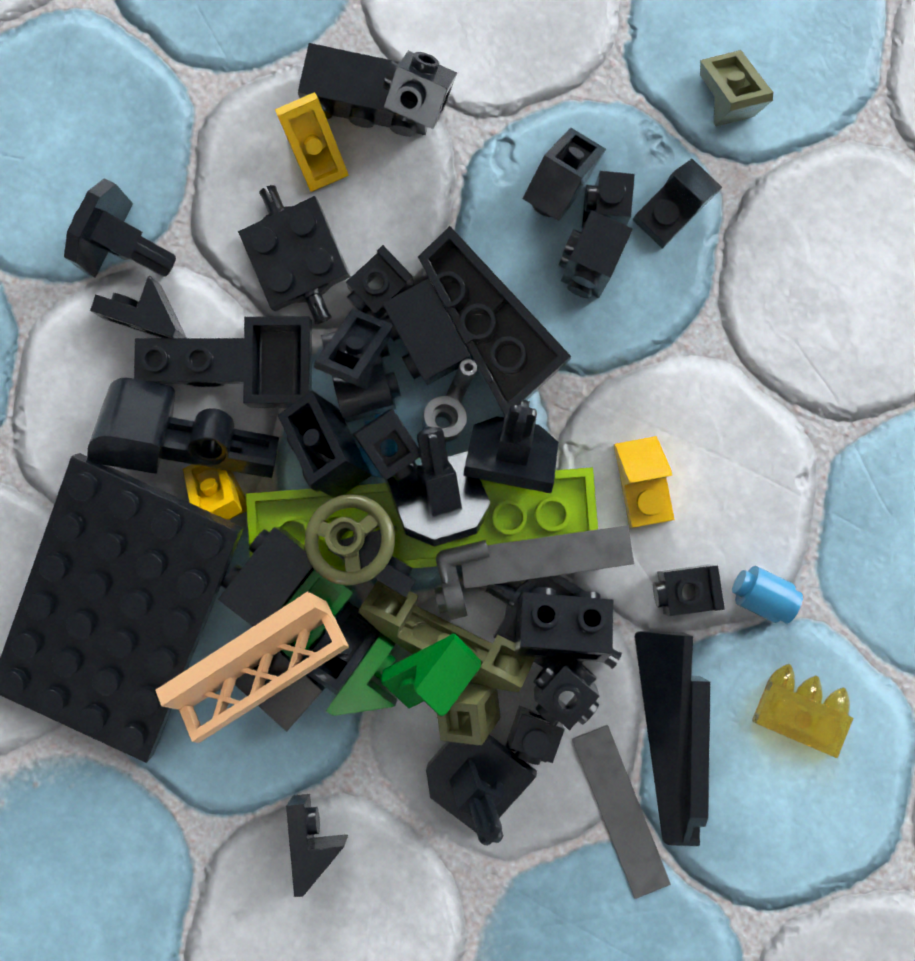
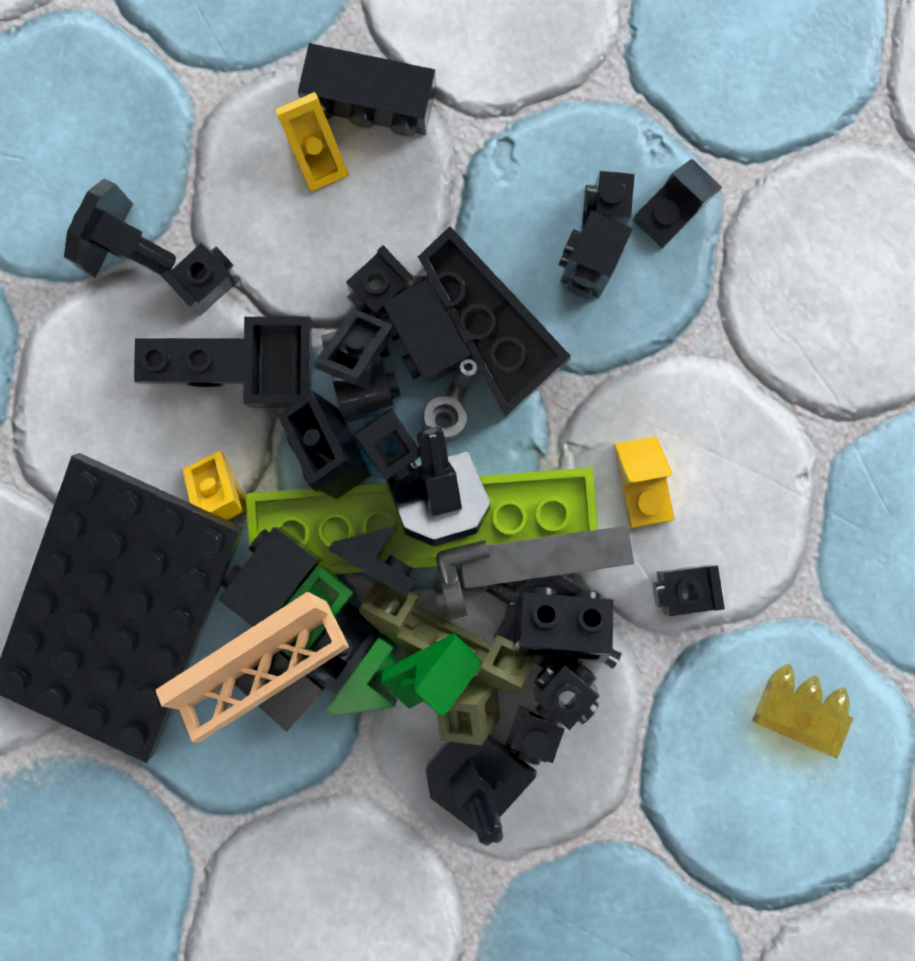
(140, 430): black plate -> none
(150, 315): black slope -> none
(203, 292): none -> black brick
(294, 254): black plate -> none
(308, 853): black slope -> none
(333, 534): olive piece -> none
(418, 88): brick -> none
(513, 451): black piece -> none
(563, 174): black slope -> none
(621, 811): flat silver sticker -> none
(677, 733): black wedge -> none
(736, 87): olive slope -> none
(767, 595): dark azure brick -> none

